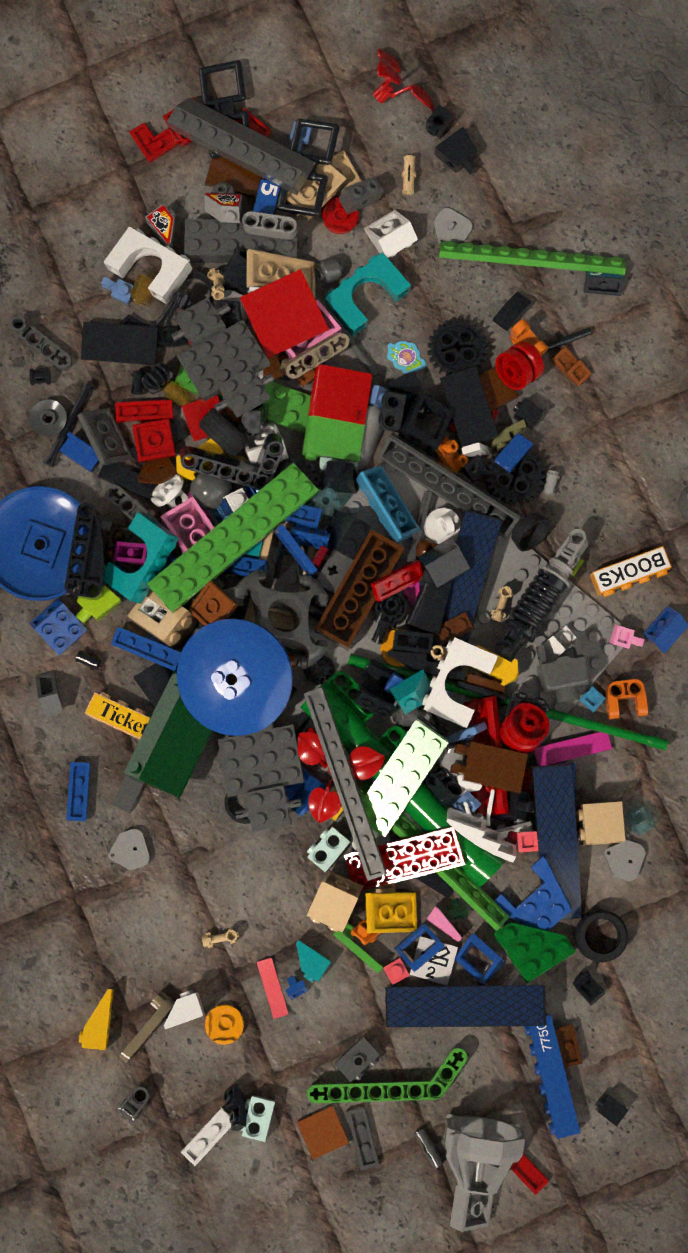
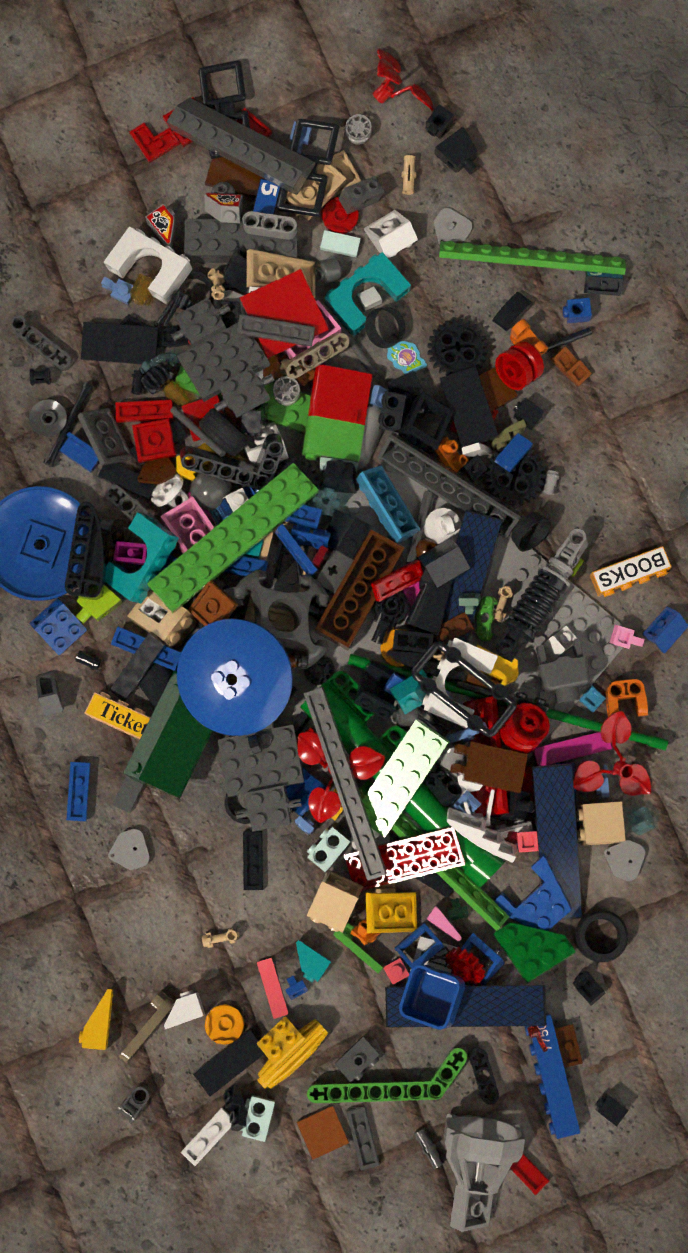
(137, 666): none -> black tile
(161, 358): none -> clear light blue arm
(196, 430): none -> dark grey bar
(229, 1063): none -> black piece
(253, 860): none -> black tile
(255, 744): none -> black tile
(275, 330): none -> flat silver tile
(286, 391): none -> light grey wheel
(288, 1049): none -> yellow plate
(305, 825): none -> medium blue plate
(340, 243): none -> light aqua tile
(358, 129): none -> light grey wheel
(369, 298): none -> white slope
(372, 332): none -> black tyre
(432, 997): none -> blue piece
(465, 966): none -> red gear
(469, 600): none -> sand green tile
(474, 722): none -> black bar
(484, 629): none -> bright green piece
(484, 1059): none -> black beam
(535, 1032): none -> clear red hand
(582, 304): none -> blue brick
(603, 791): none -> medium blue plate
(633, 778): none -> red plant

